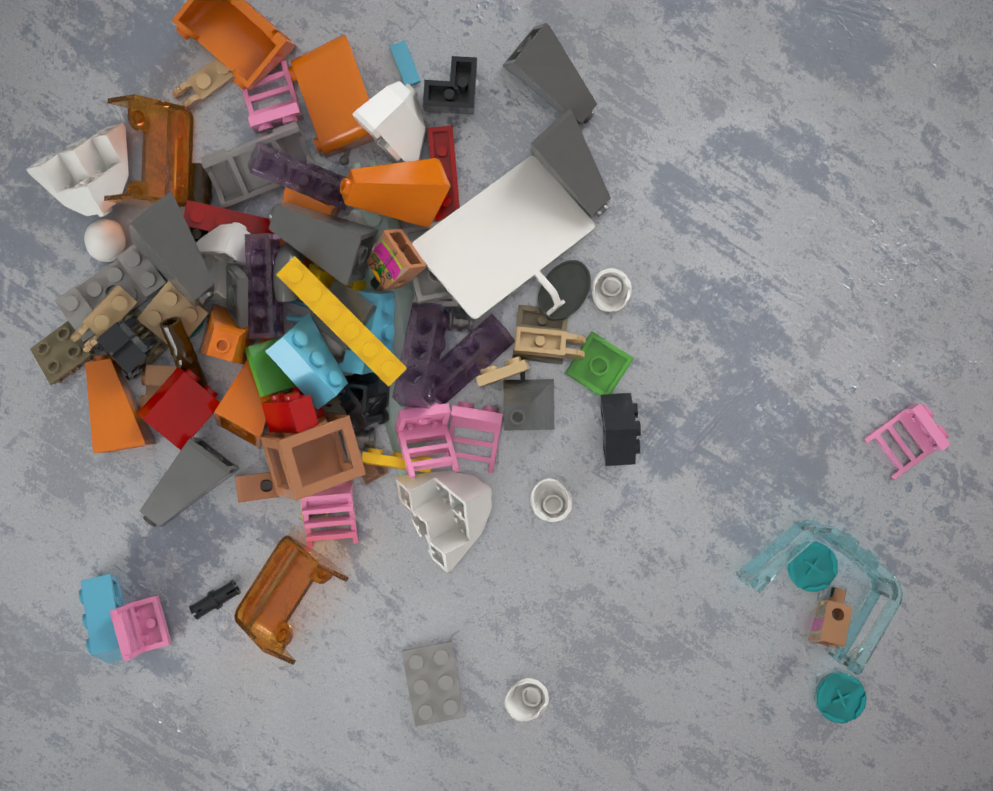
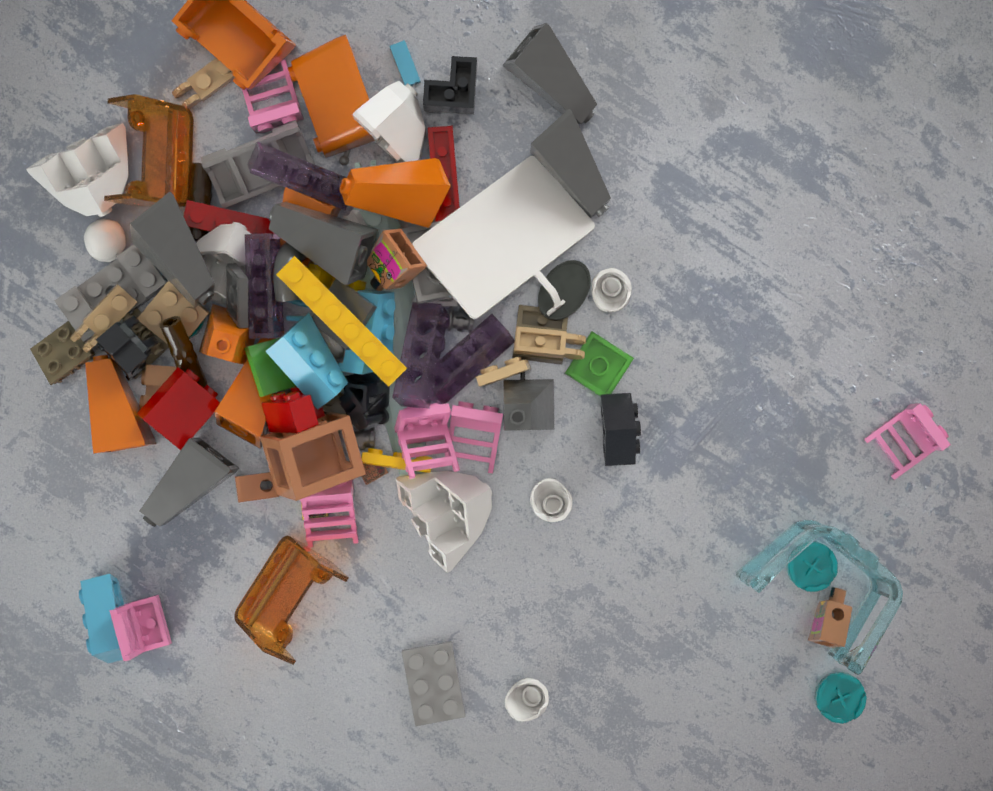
(214, 599): black pin -> none

